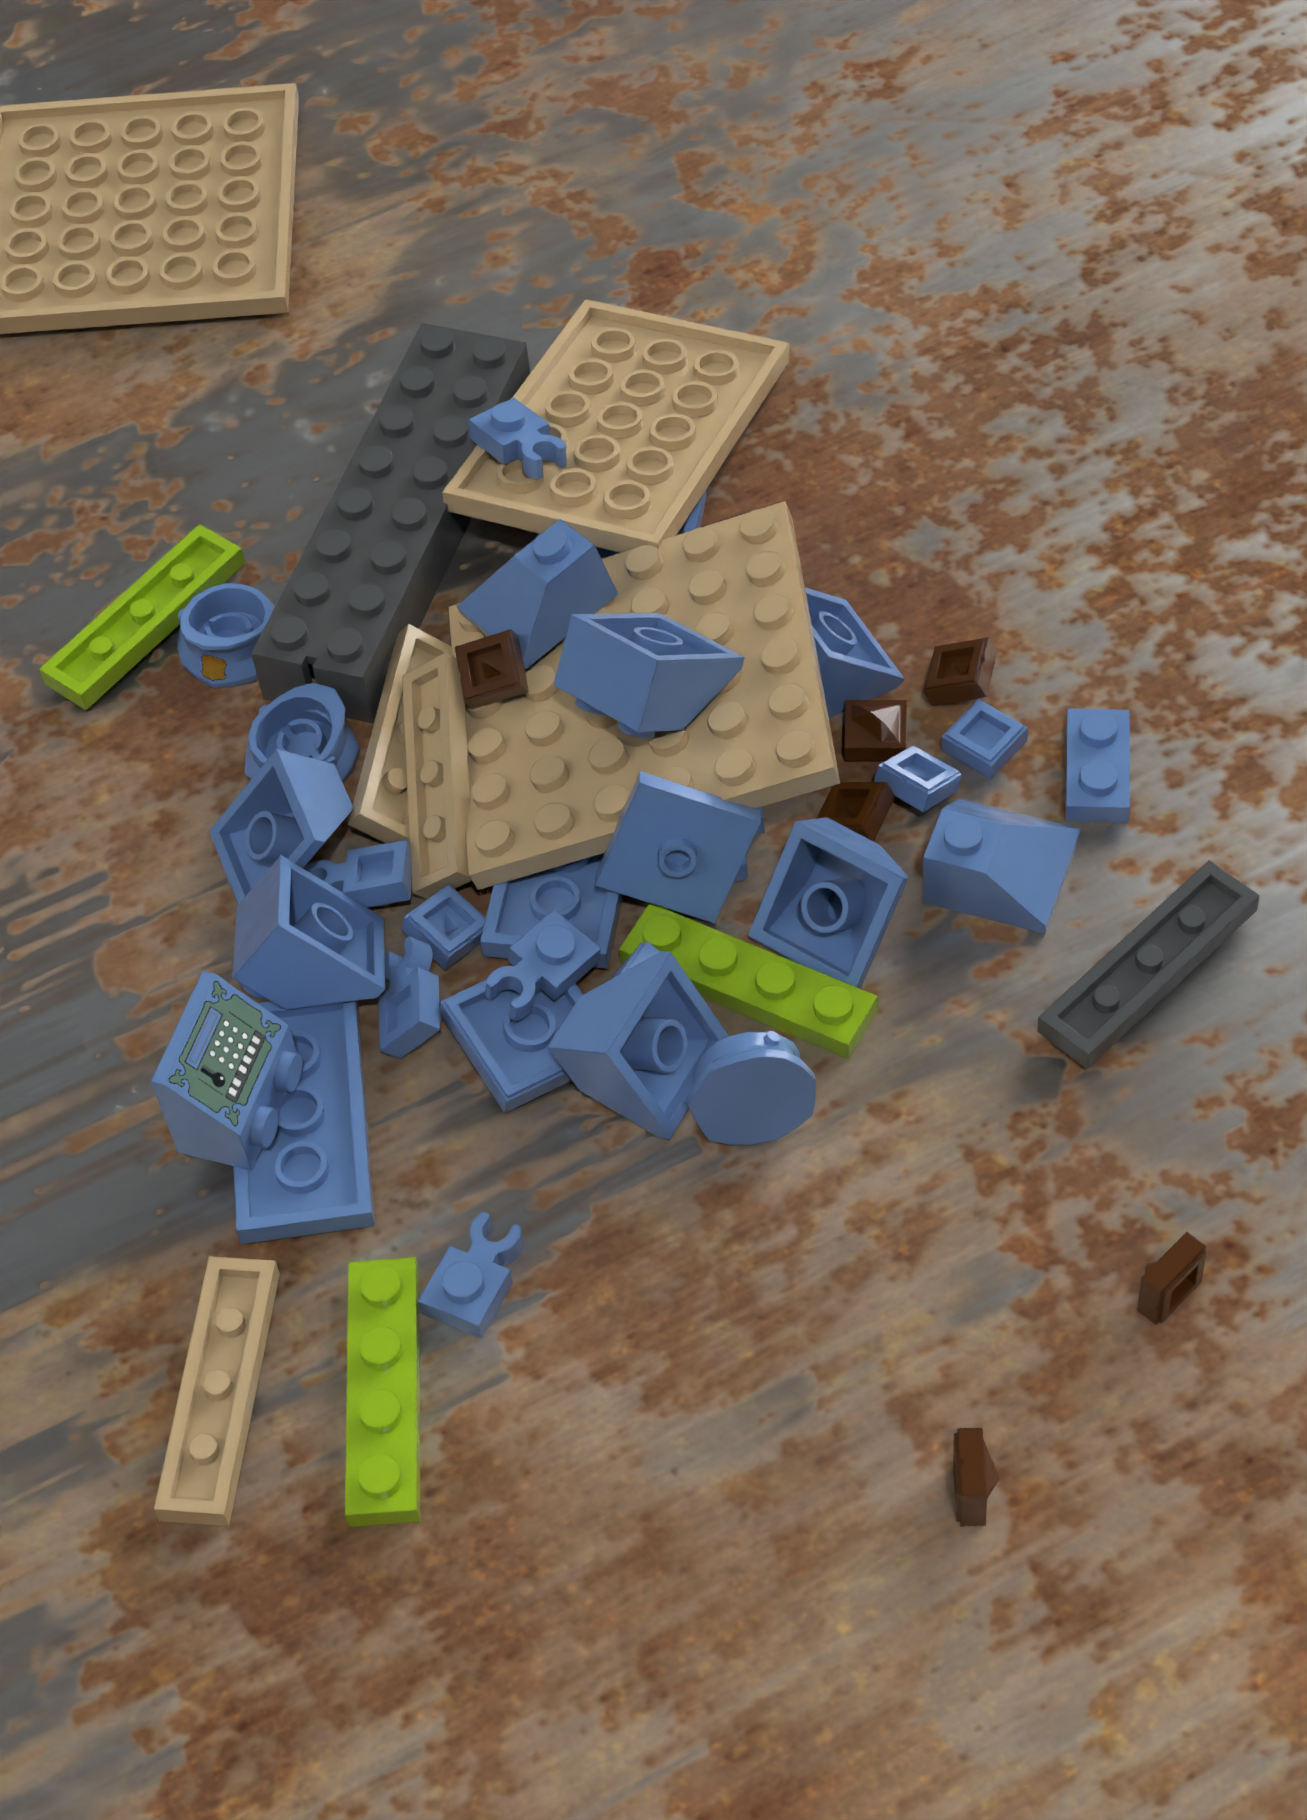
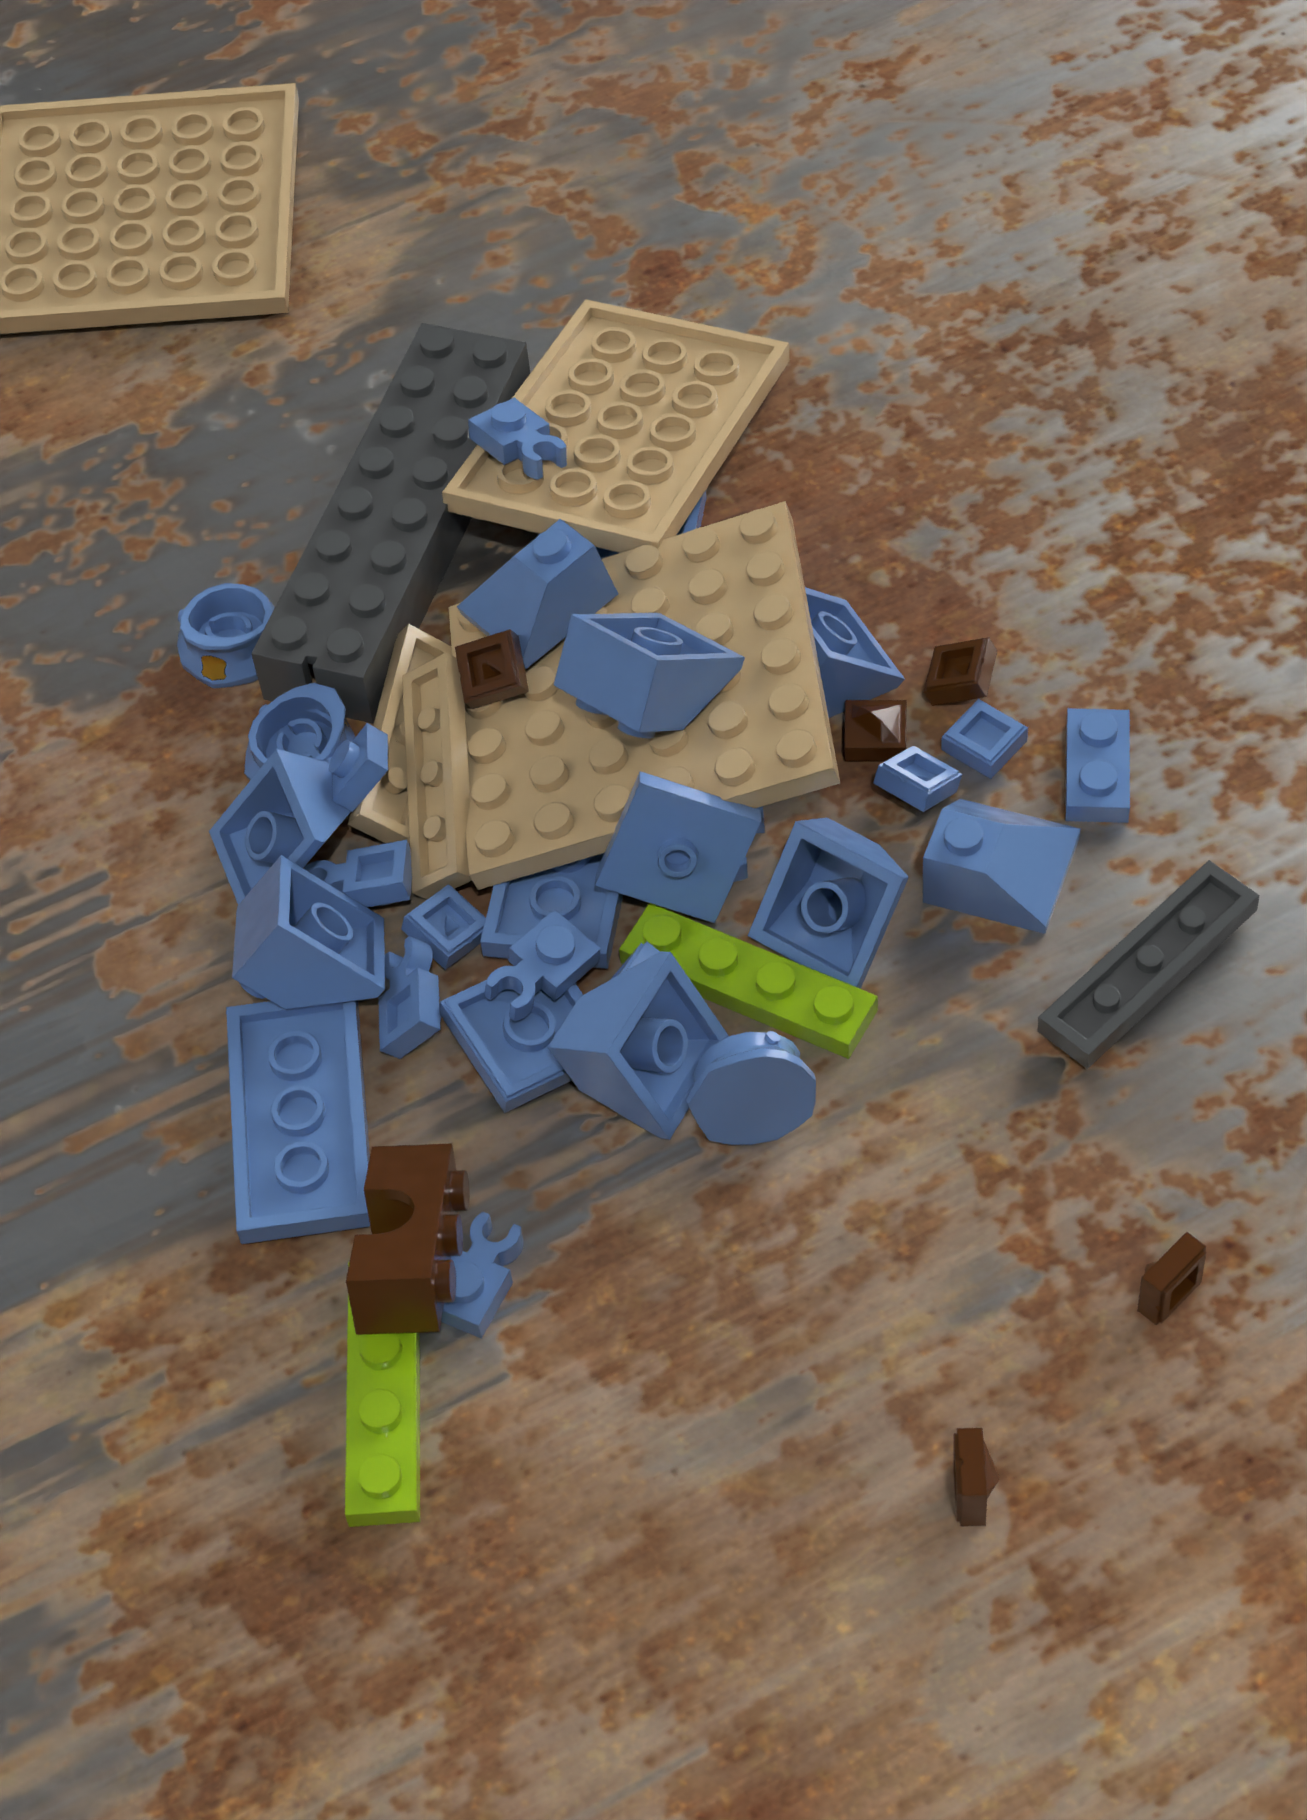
(140, 617): lime plate -> none
(217, 1392): tan plate -> none
(225, 1075): medium blue slope -> none
(358, 766): none -> medium blue plate
(405, 1266): none -> reddish brown arch
(859, 806): reddish brown tile -> none

